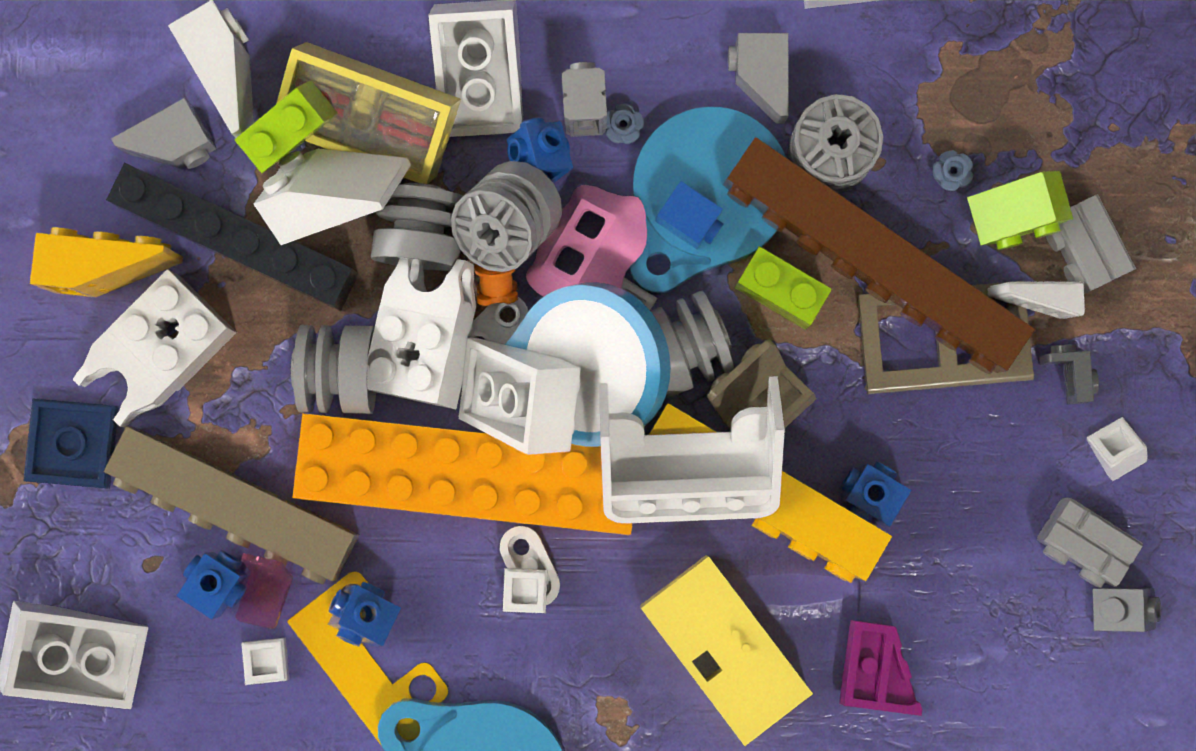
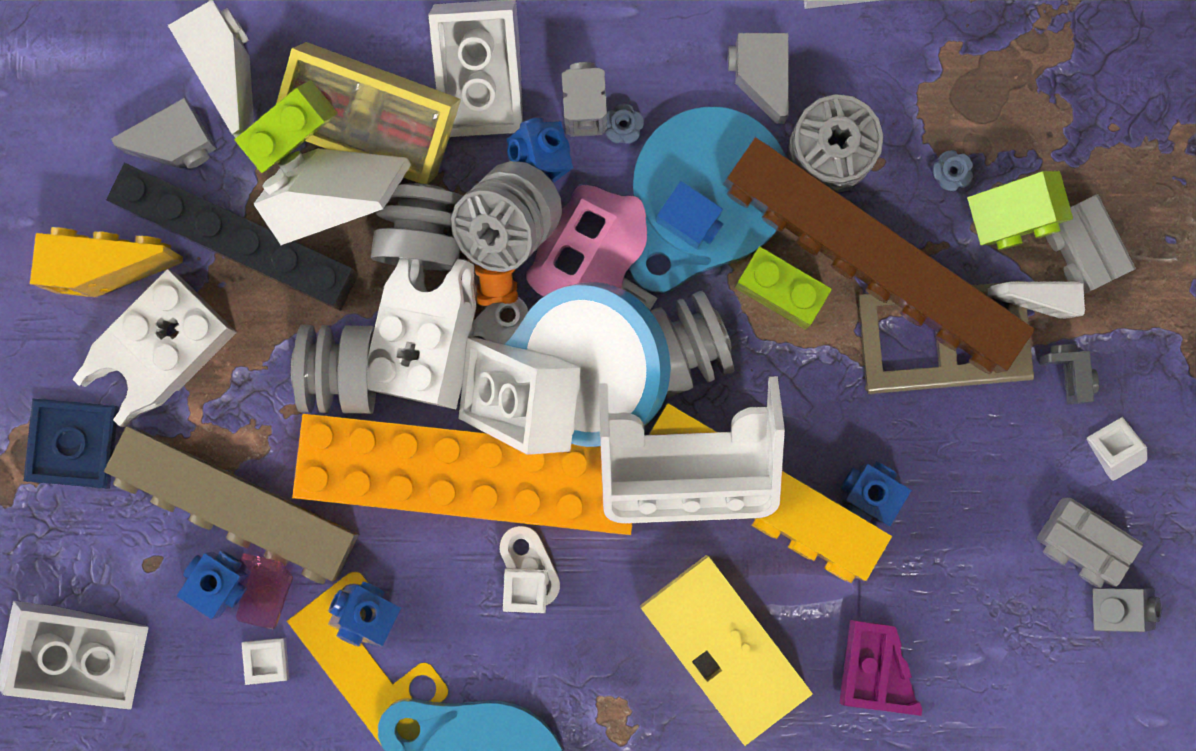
(748, 385): dark tan bracket -> none

